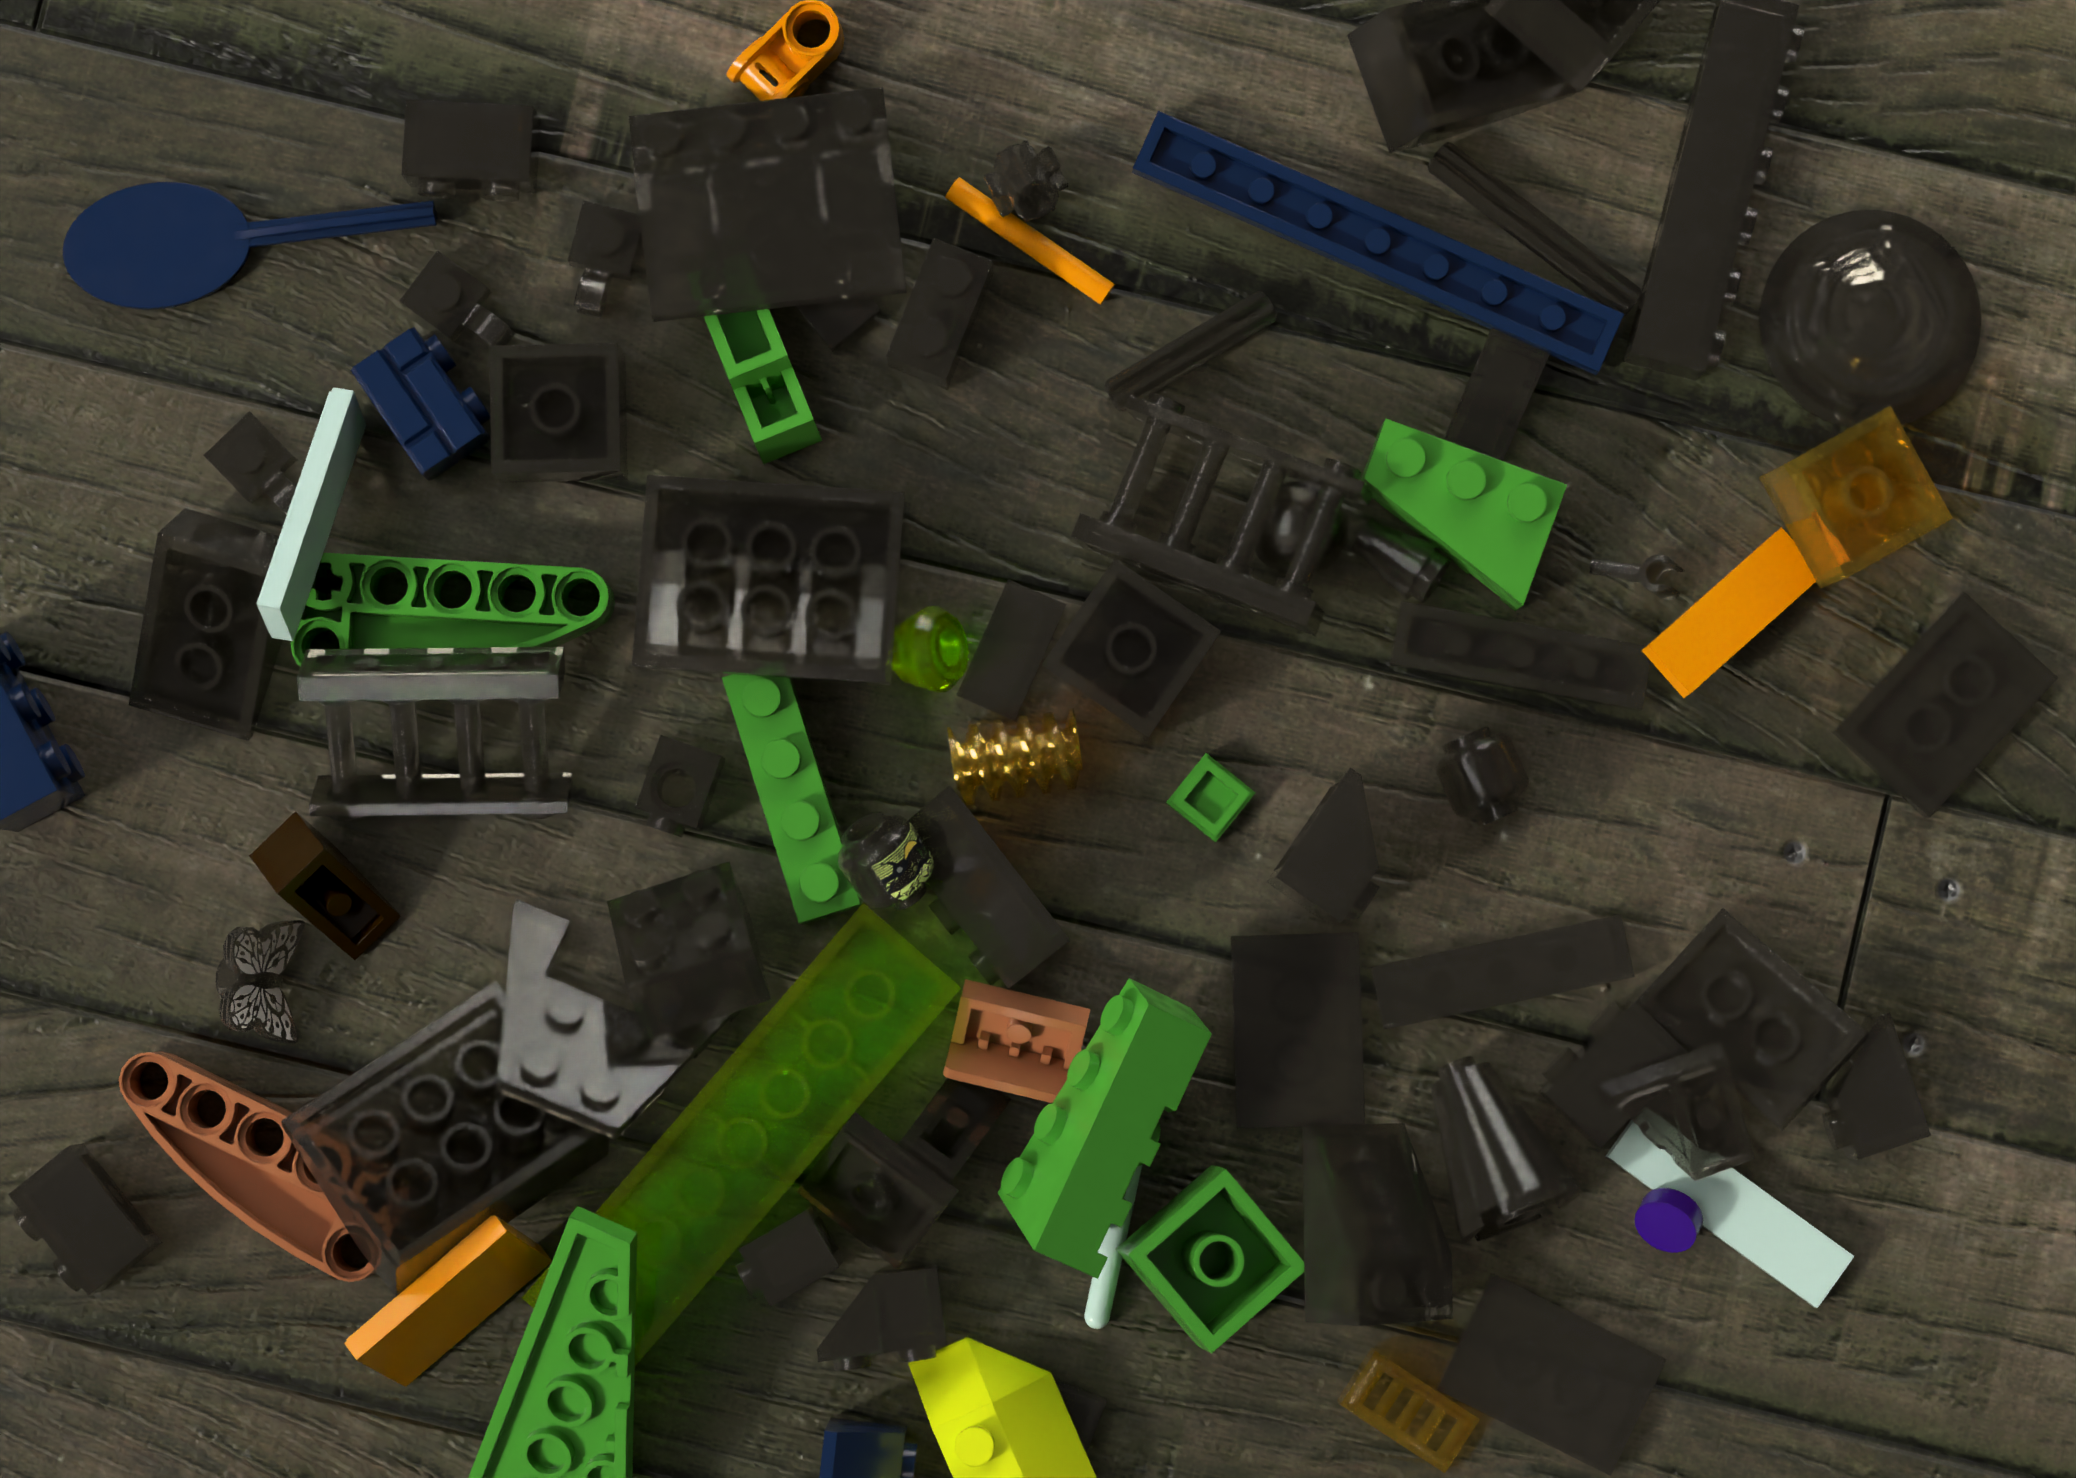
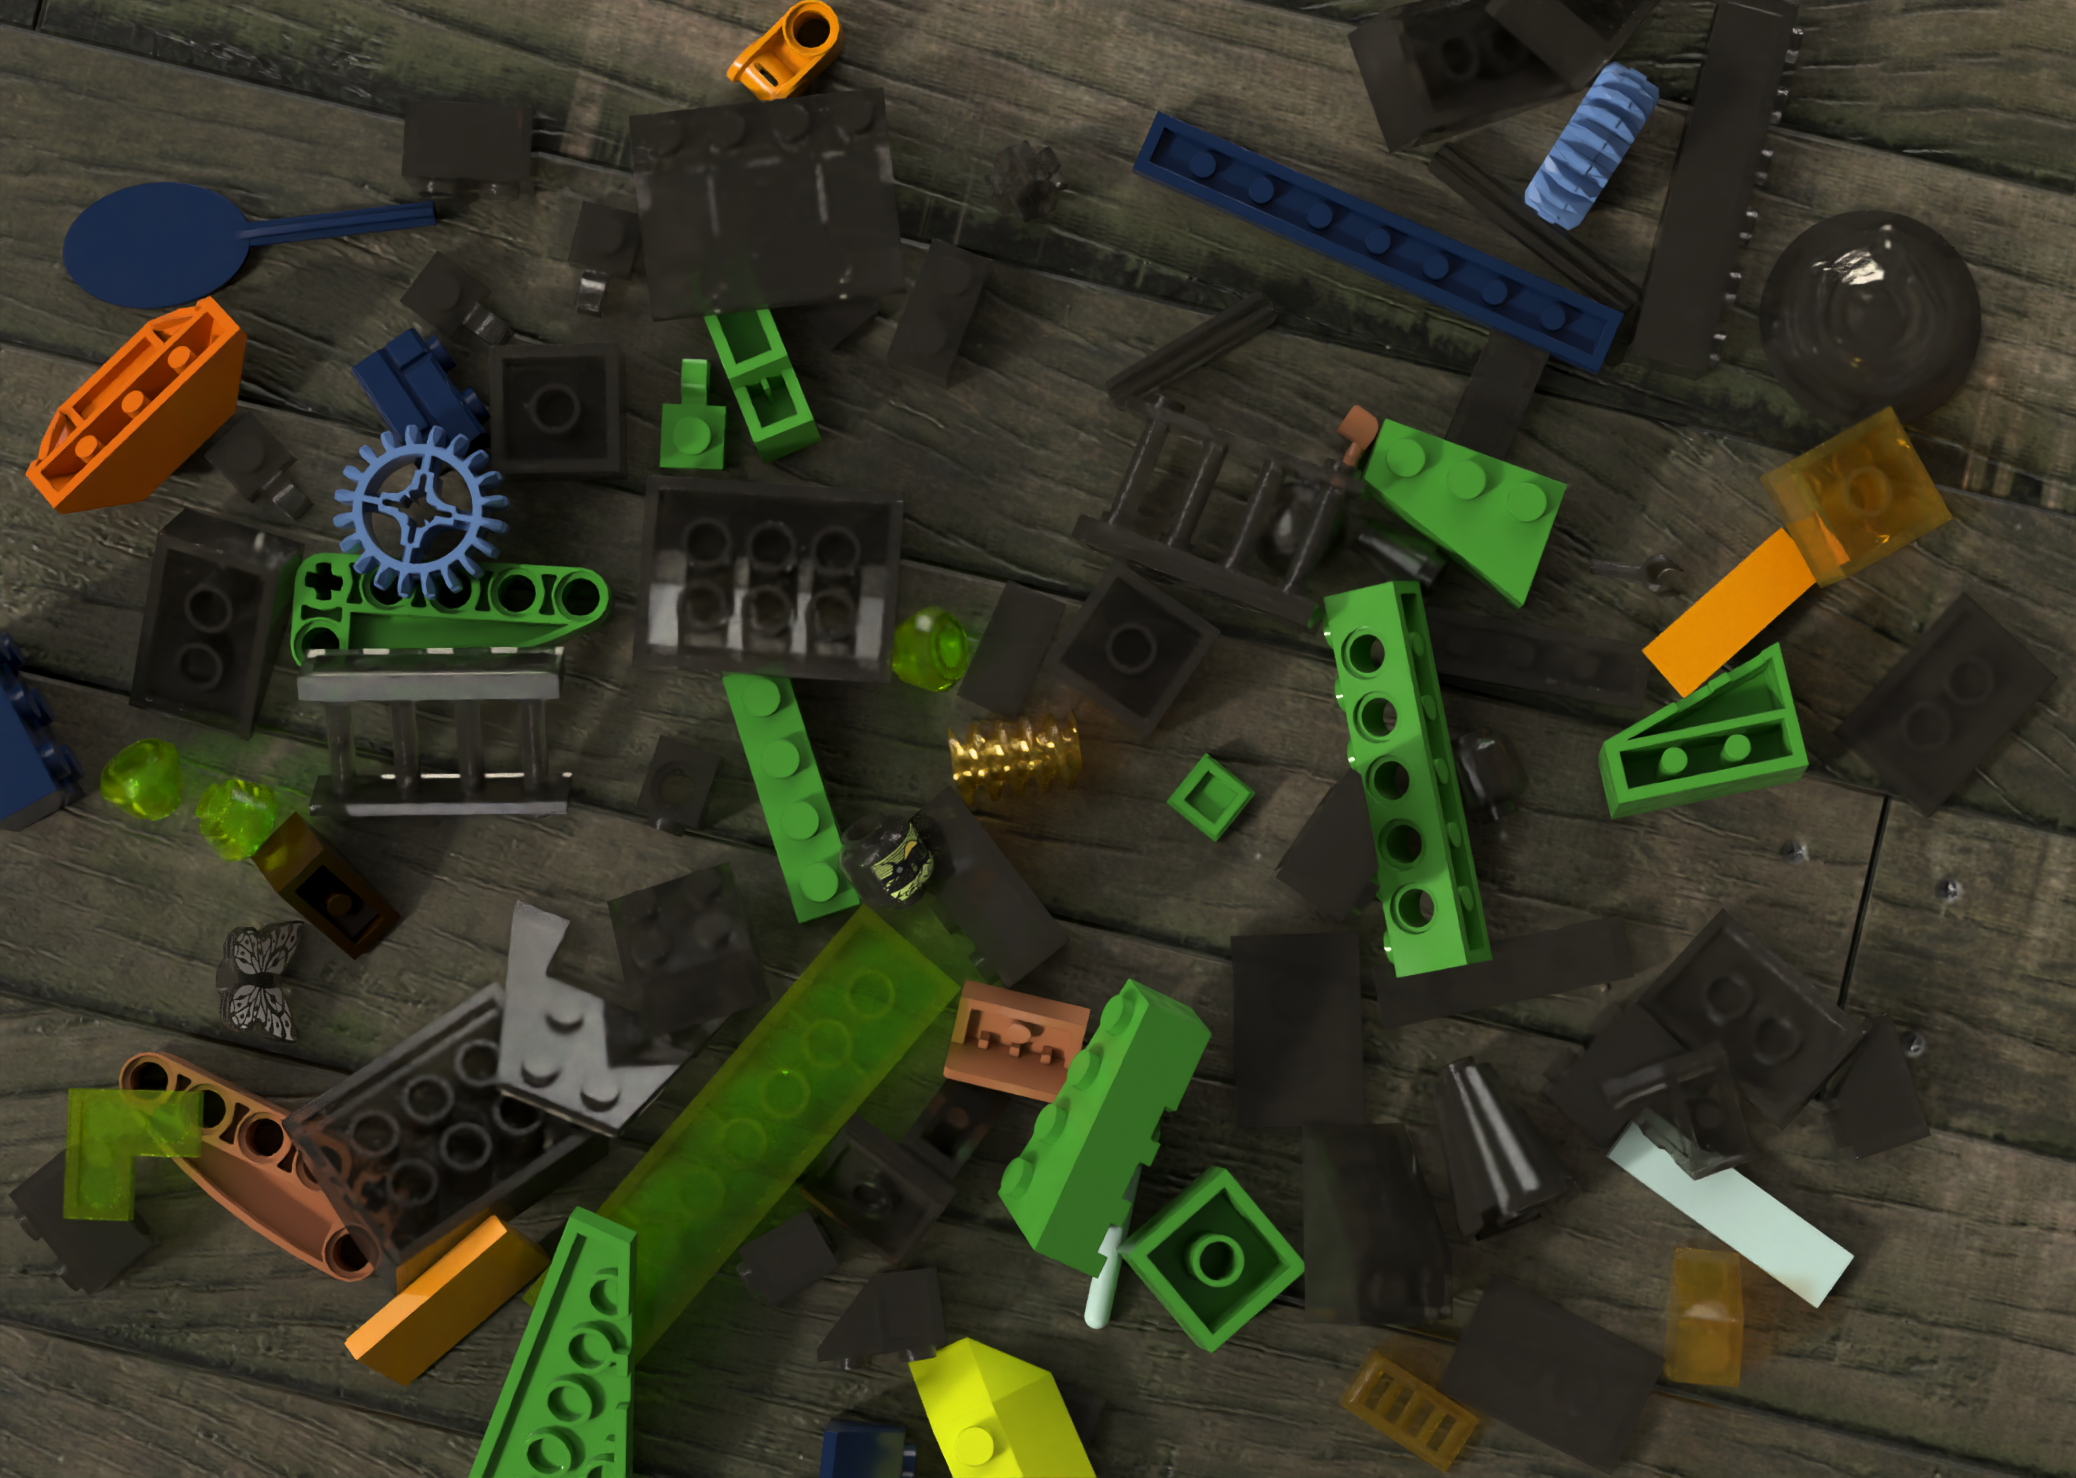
(108, 1133): none -> clear neon green plate
(143, 411): none -> orange wedge
(144, 779): none -> clear neon green cone
(236, 817): none -> clear neon green cone
(311, 514): light aqua tile -> none
(424, 484): none -> medium blue gear
(694, 431): none -> bright green plate
(1030, 241): light orange bar -> none
(1360, 429): none -> nougat hand
(1423, 747): none -> bright green brick
(1592, 145): none -> medium blue gear
(1668, 1220): dark purple tile -> none
(1704, 1318): none -> clear yellow slope
(1709, 745): none -> bright green wedge

